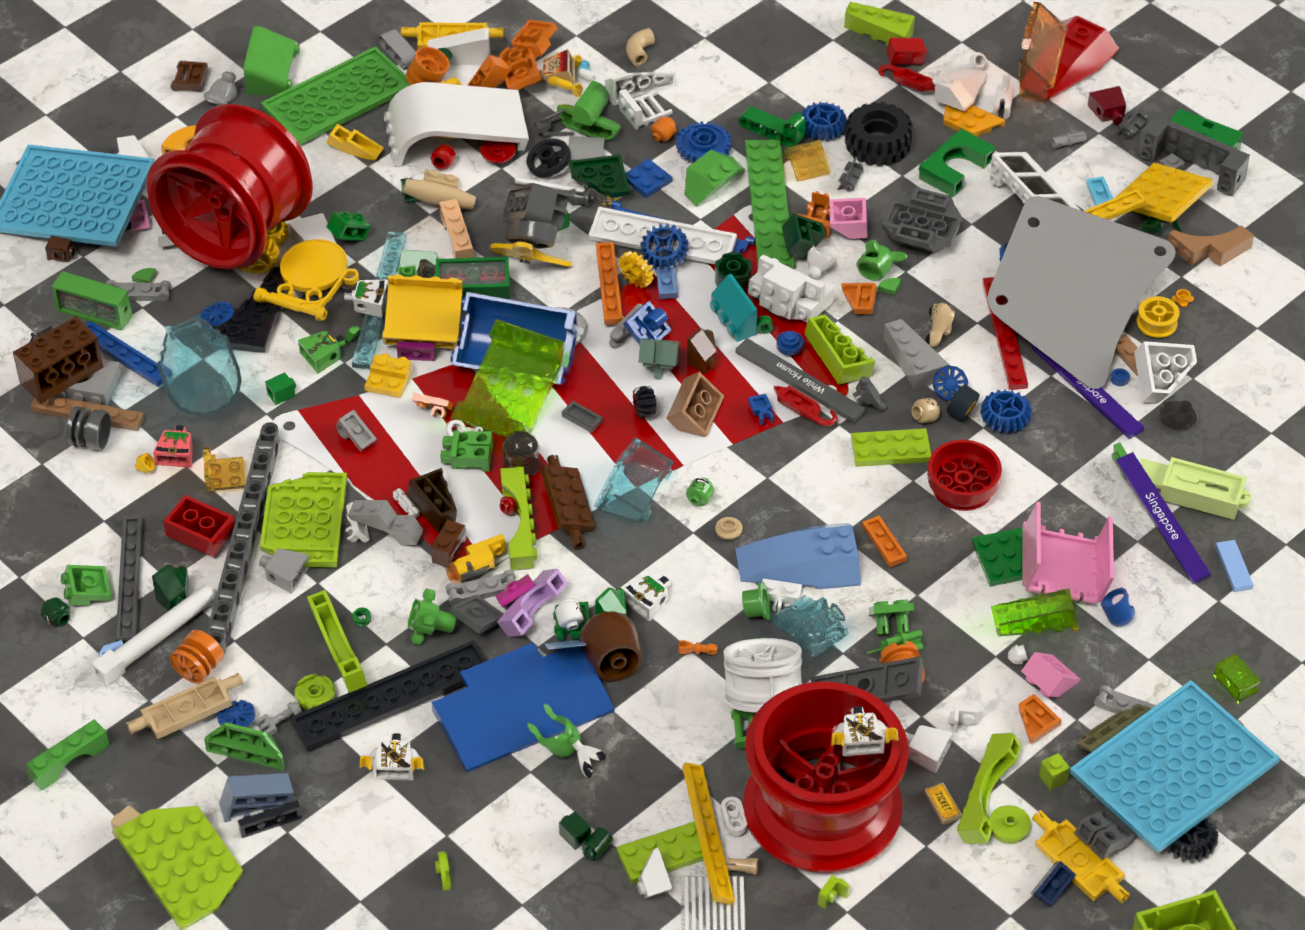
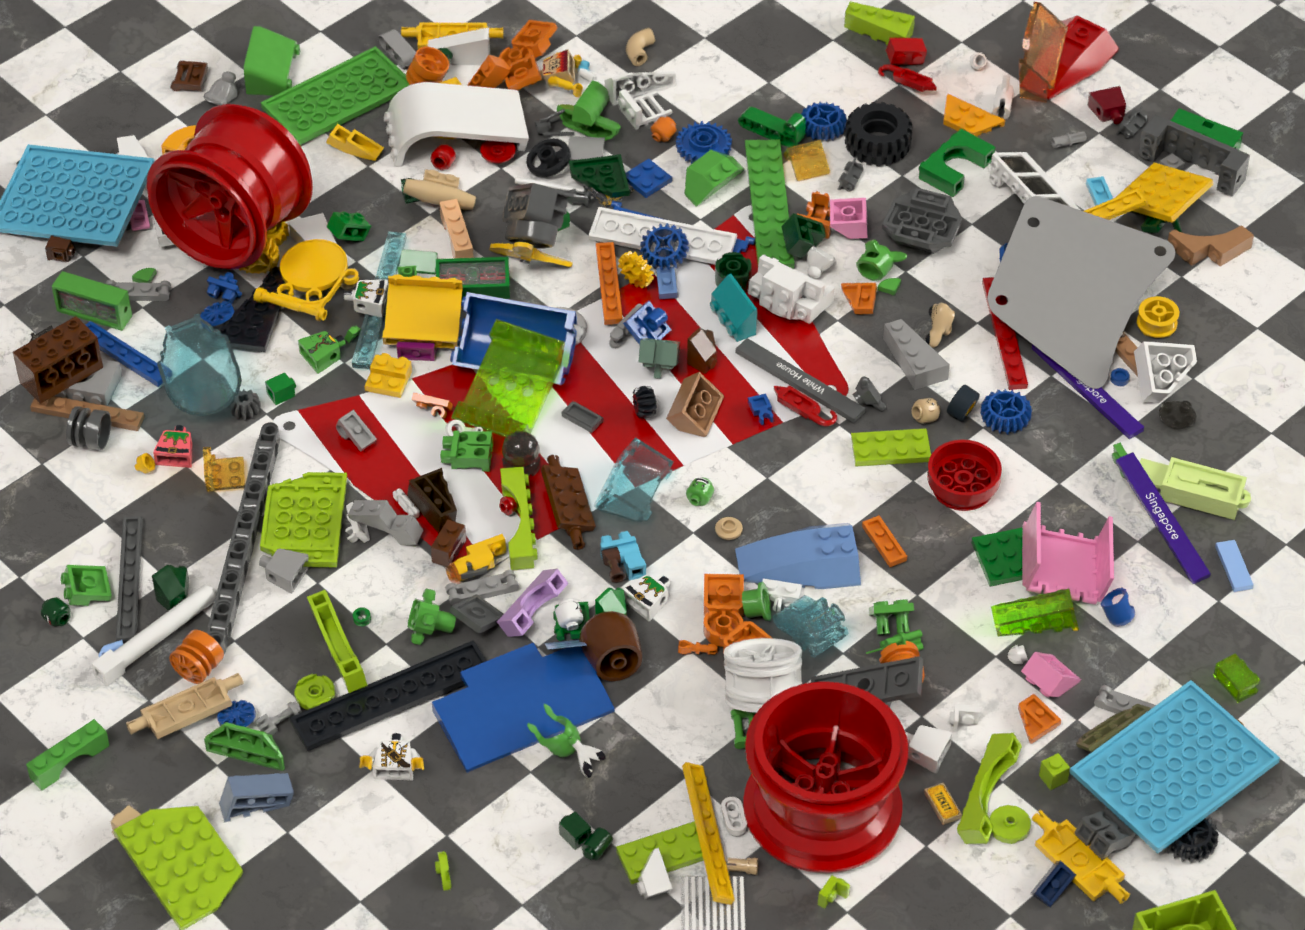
(199, 526): red brick -> none
(226, 285): none -> blue hips
(245, 405): none -> dark grey gear
(269, 819): black plate -> none
(426, 269): clear smoke plate -> none
(515, 590): dark pink plate -> none
(624, 551): none -> medium azure hips
(725, 610): none -> orange plate
(761, 324): green bush -> none
(789, 343): blue plate -> none
(837, 351): lime wedge -> none
(862, 733): torso -> none
(949, 382): blue wheel -> none
(959, 88): white wedge -> none
(1182, 297): light orange plate -> none

